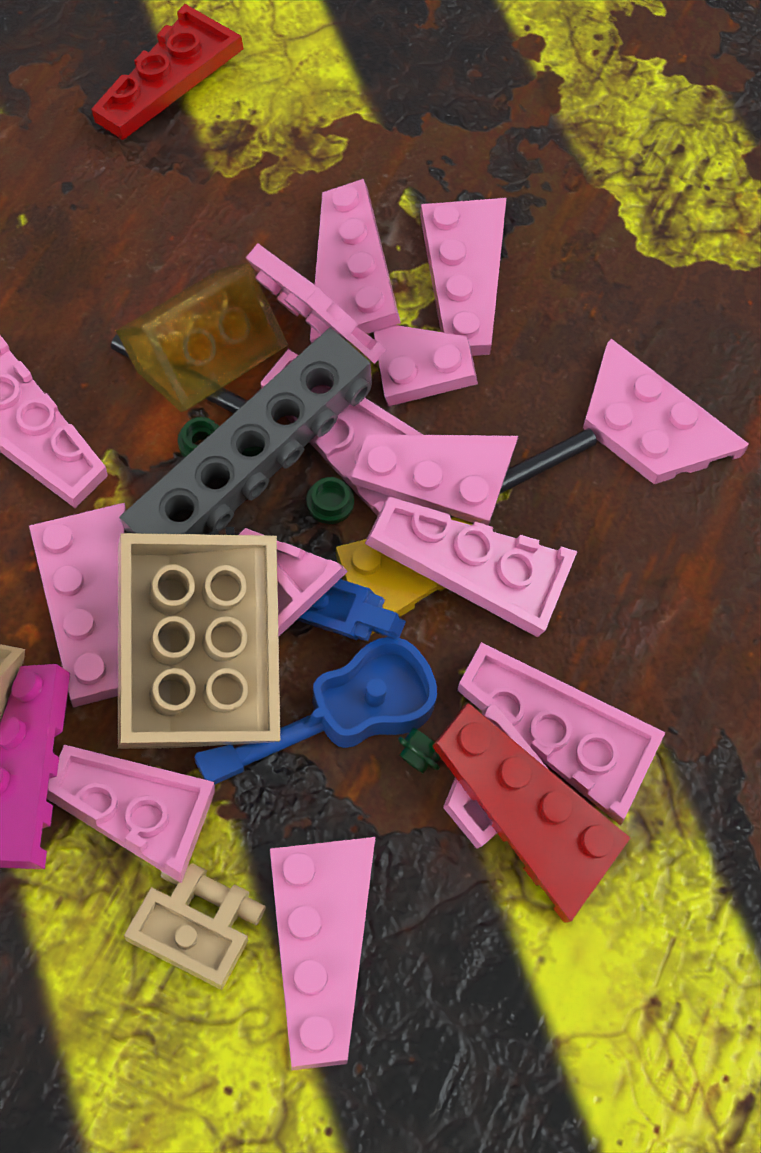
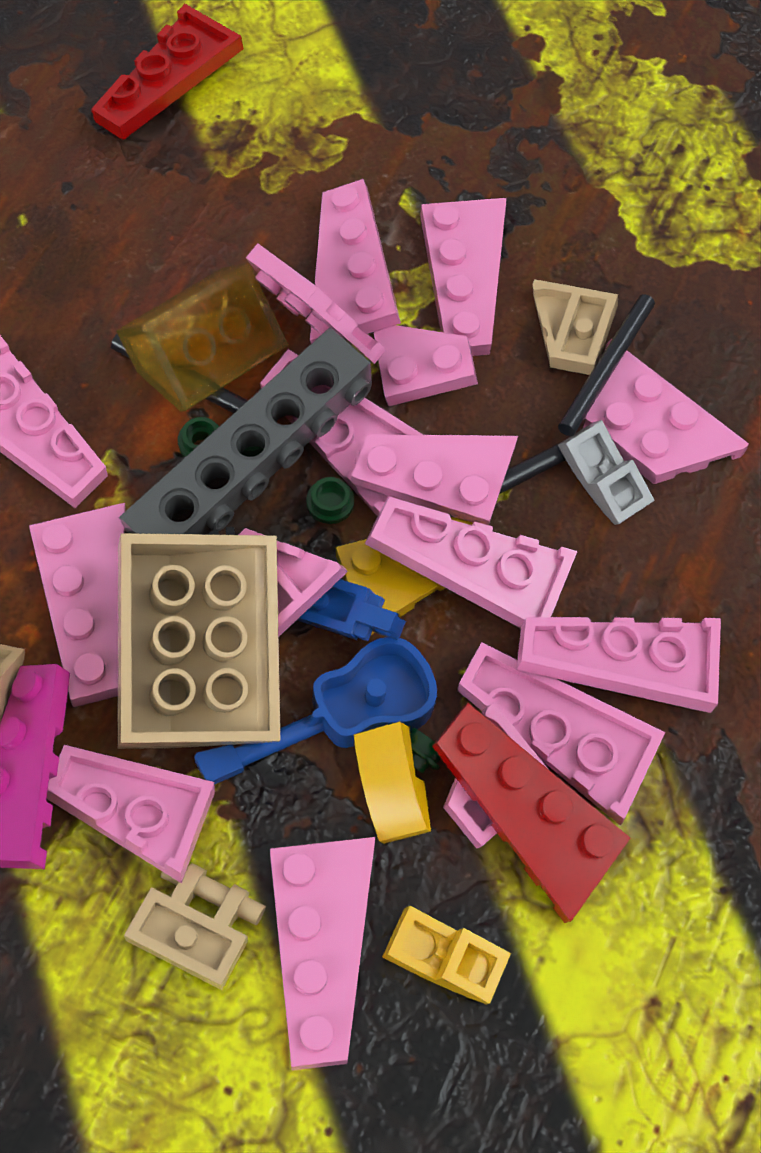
(390, 784): none -> yellow slope
(446, 956): none -> yellow slope
(573, 324): none -> tan wing
(604, 474): none -> light grey slope
(606, 365): none -> black bar
(645, 660): none -> bright pink wing

